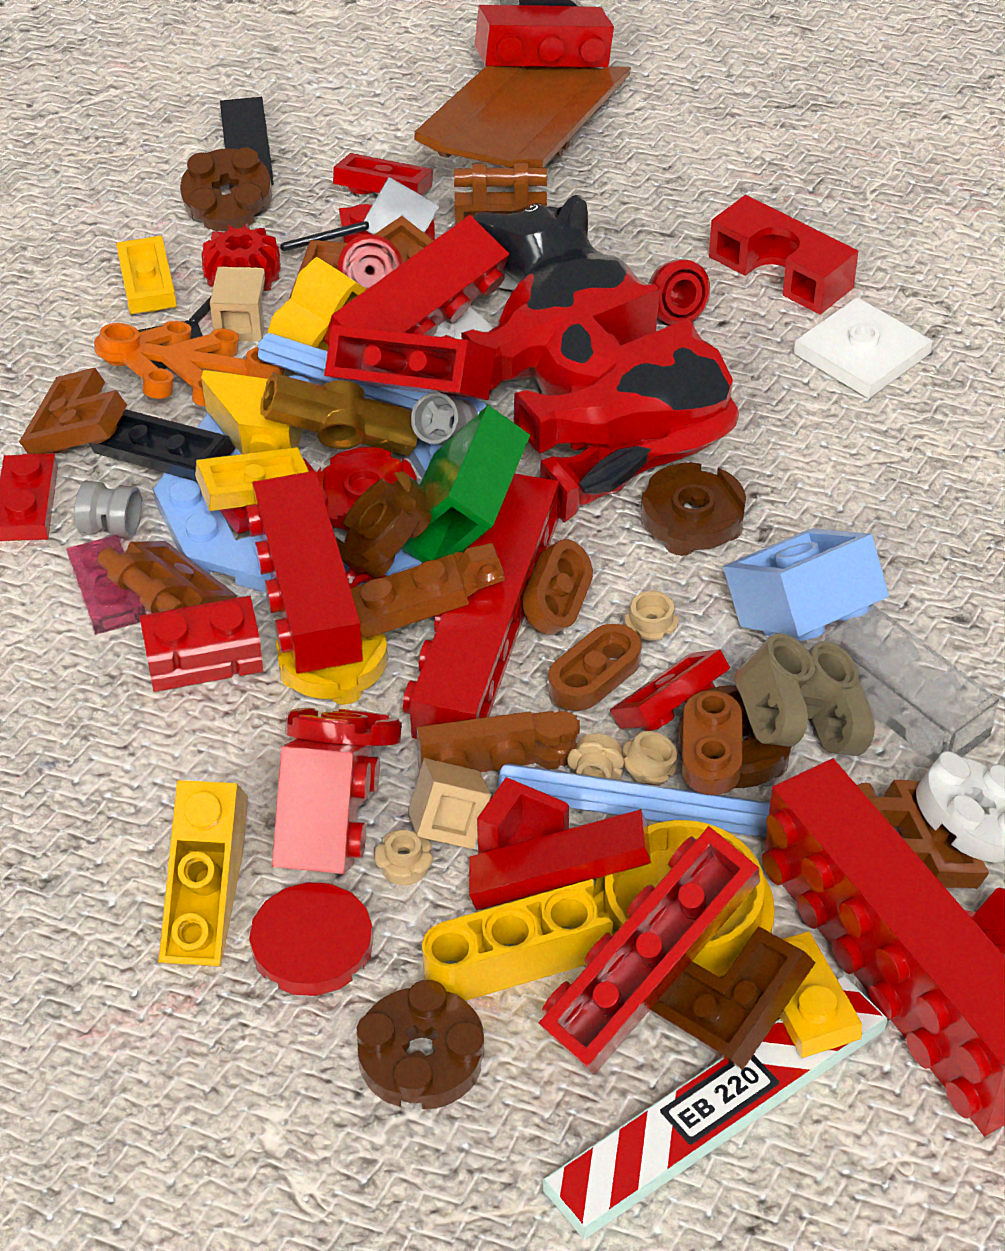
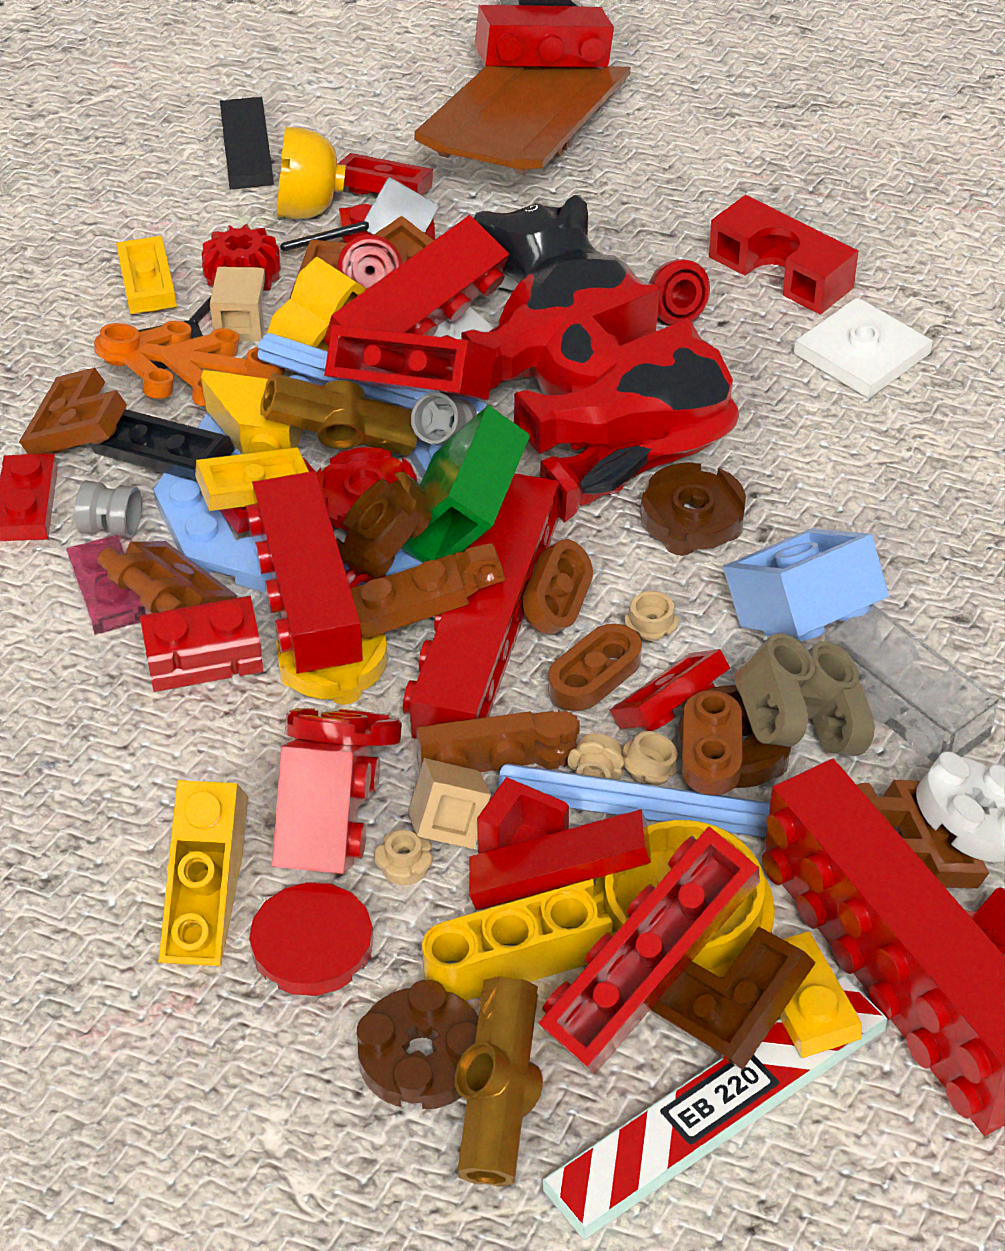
(226, 167): reddish brown plate -> none
(307, 174): none -> yellow cylinder
(498, 1082): none -> pearl gold piece
(500, 202): dark orange plate -> none

